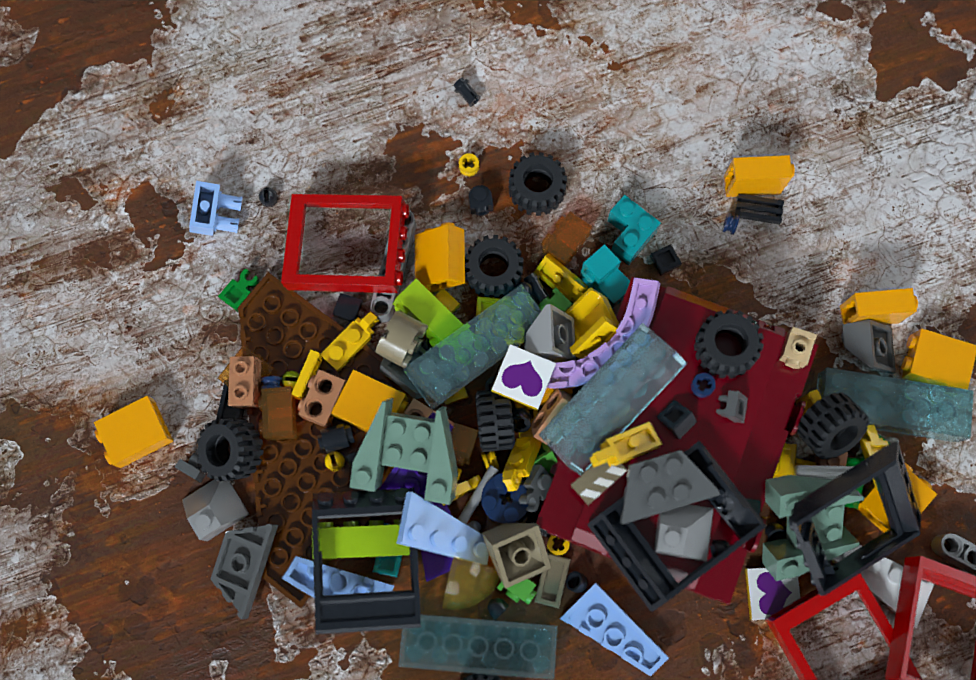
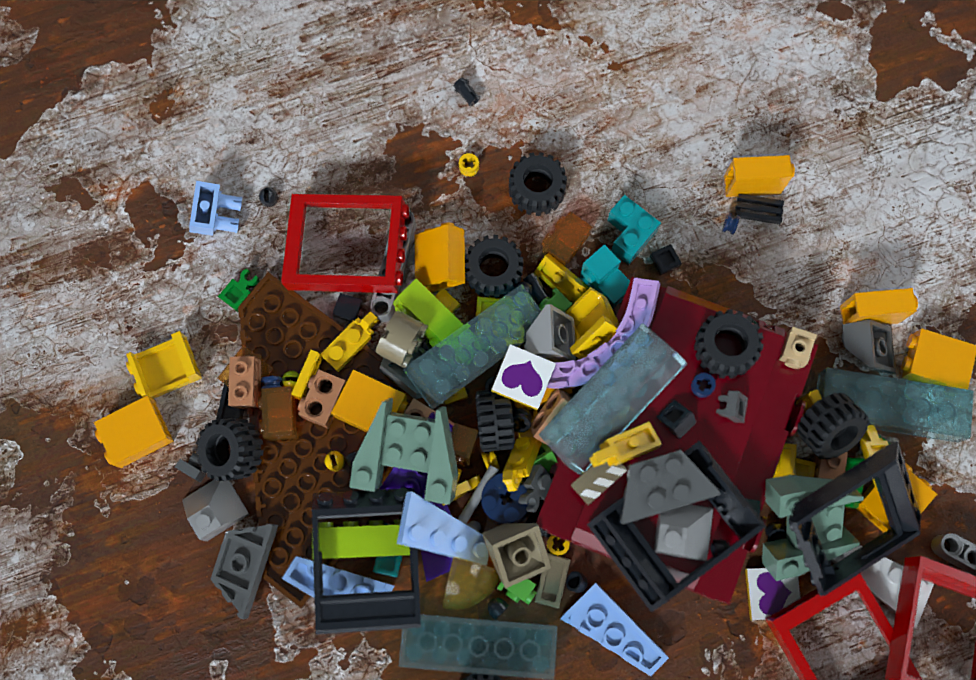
(163, 367): none -> yellow panel
(335, 437): black brick -> none
(480, 200): black plate -> none
(815, 471): white axle -> none

